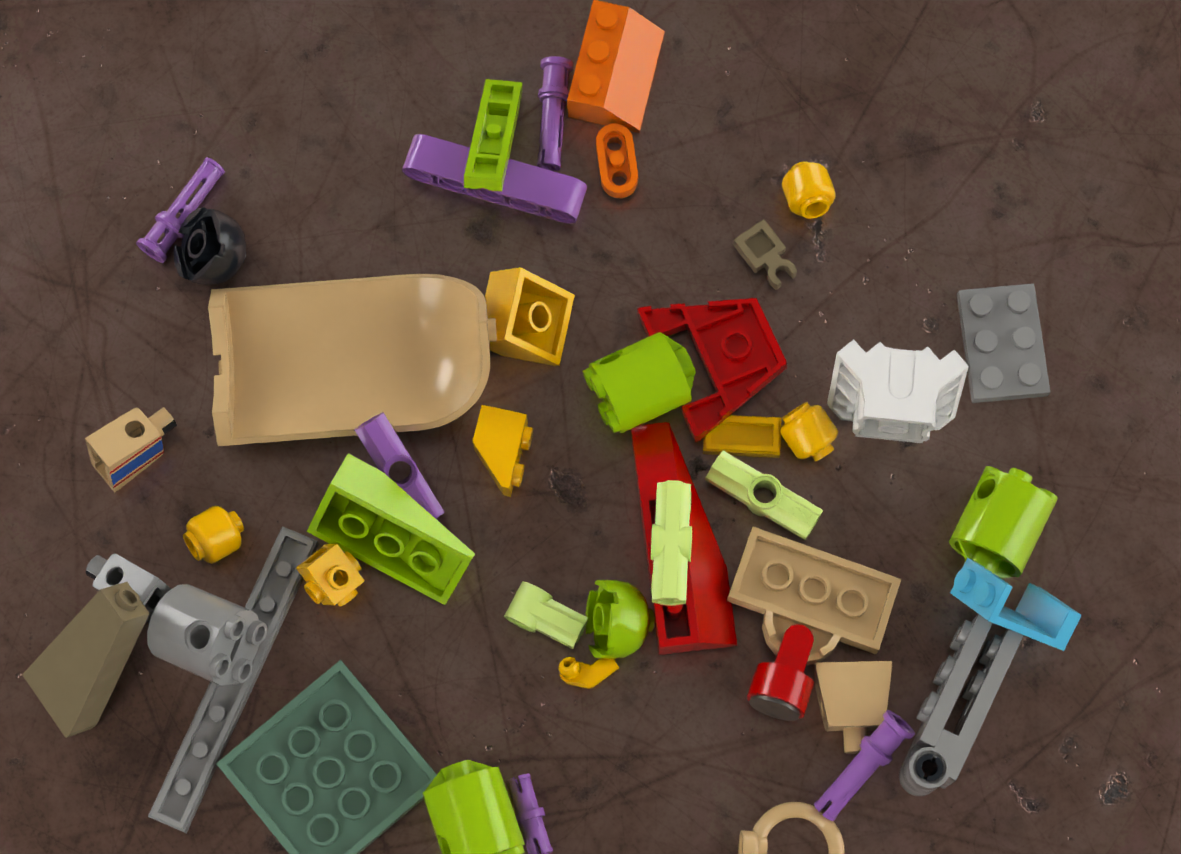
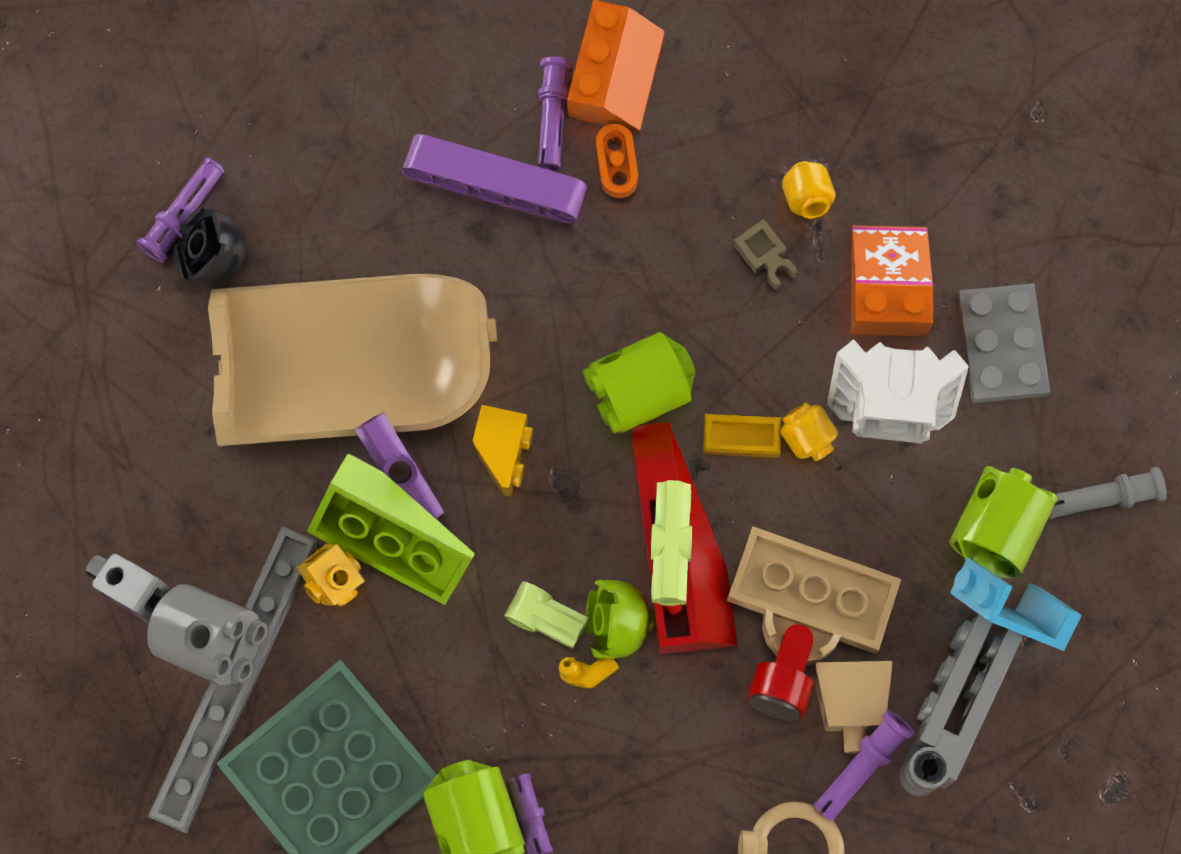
(87, 659): dark tan slope -> none
(128, 445): tan torso -> none
(213, 534): yellow head -> none
(493, 135): lime hinge -> none
(529, 316): yellow slope -> none
(734, 348): red wing -> none
(785, 509): yellowish green piece -> none
(891, 281): none -> orange slope
(1122, 491): none -> light grey pin

